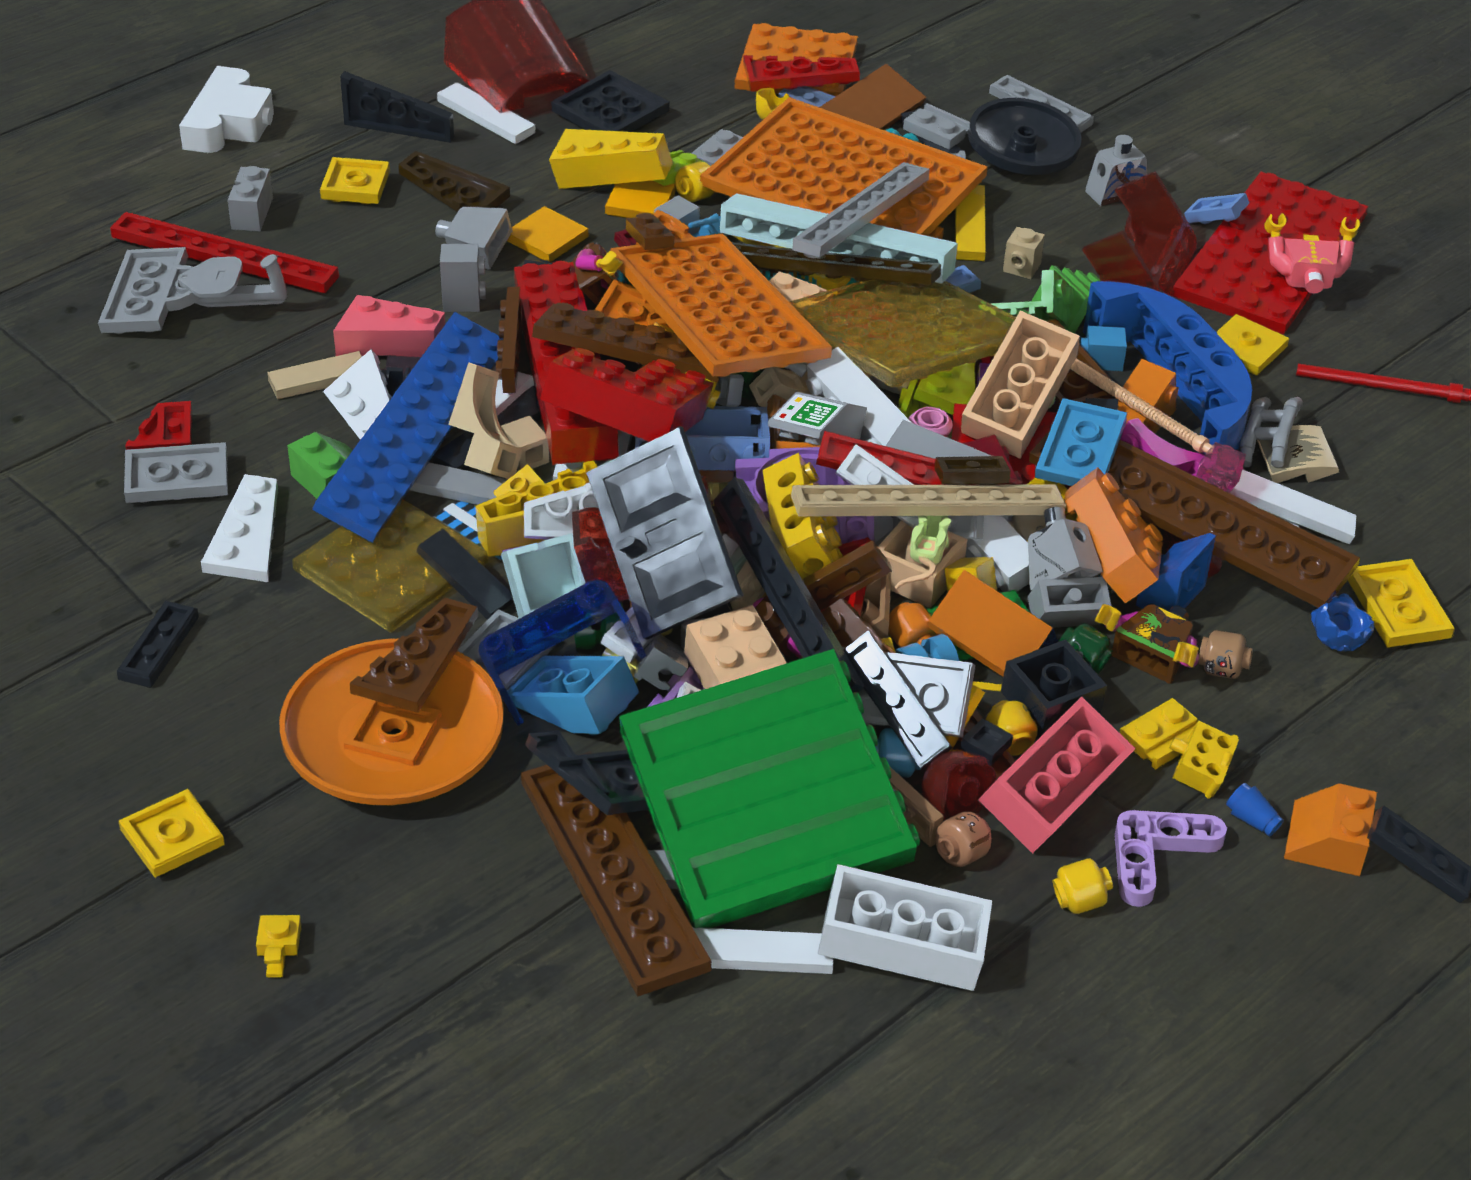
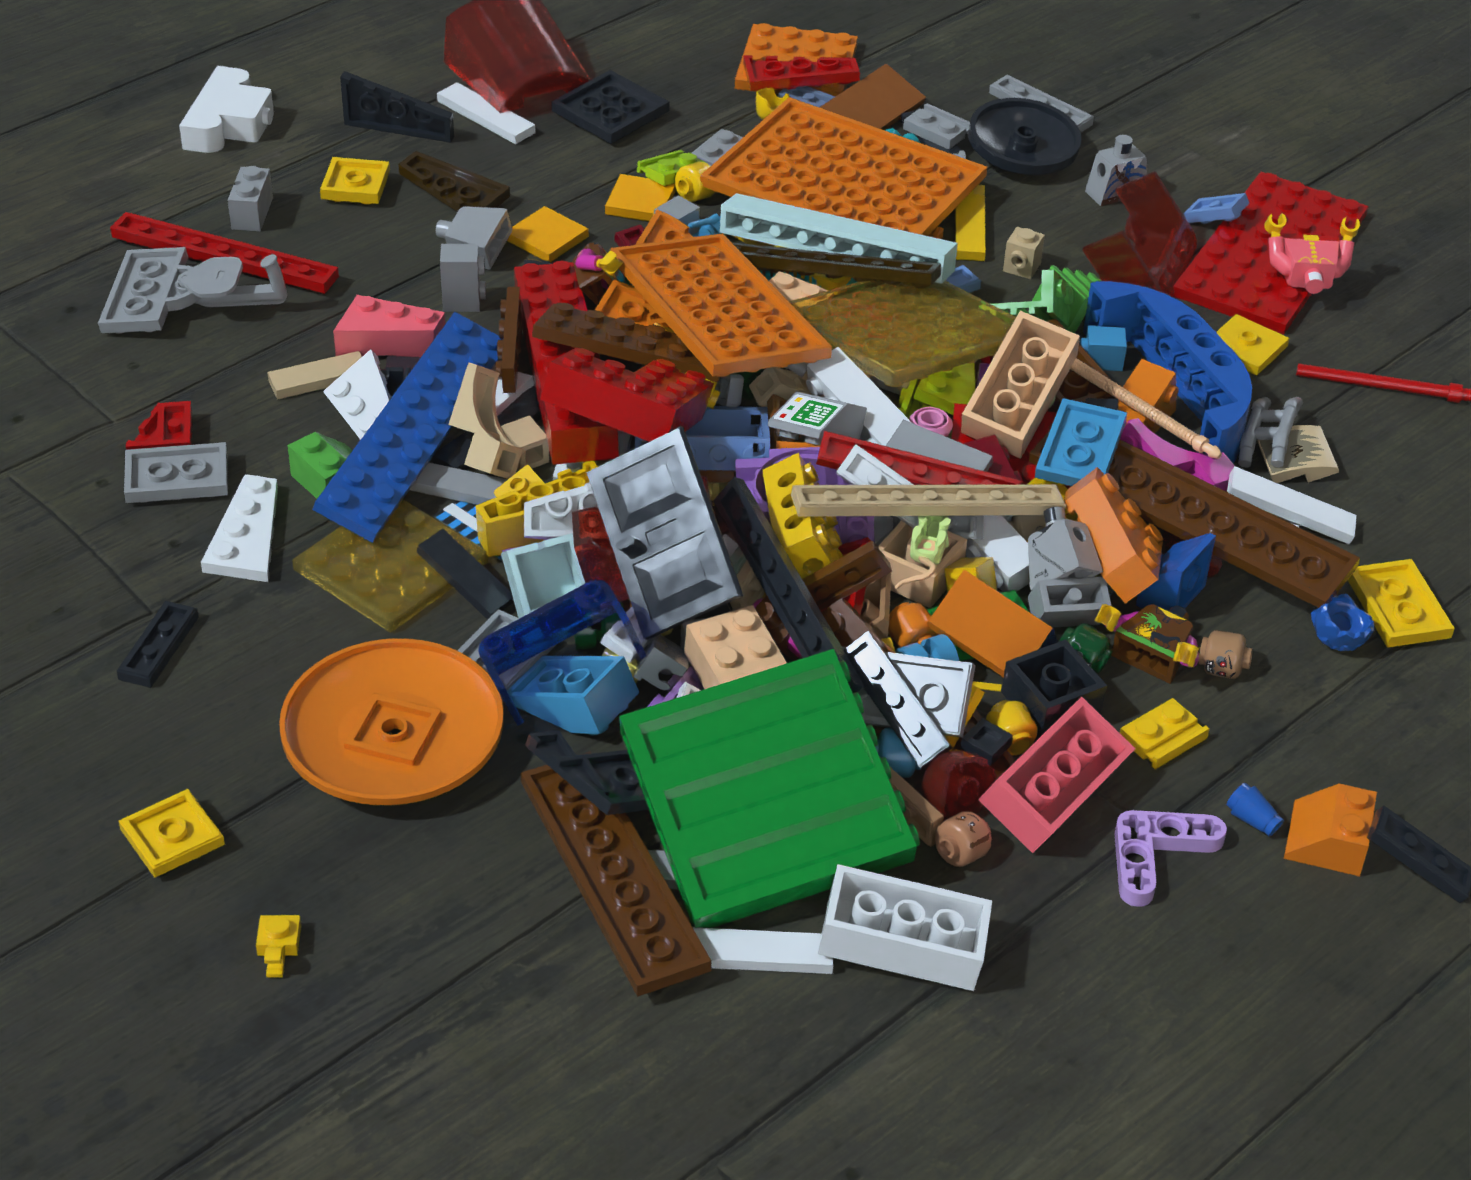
(419, 659): reddish brown wing -> none
(609, 158): yellow wedge -> none
(649, 232): reddish brown plate -> none
(860, 210): light grey plate -> none
(972, 470): dark brown plate -> none
(1082, 886): yellow head -> none
(1204, 758): yellow piece -> none
(1221, 466): clear pink brick -> none

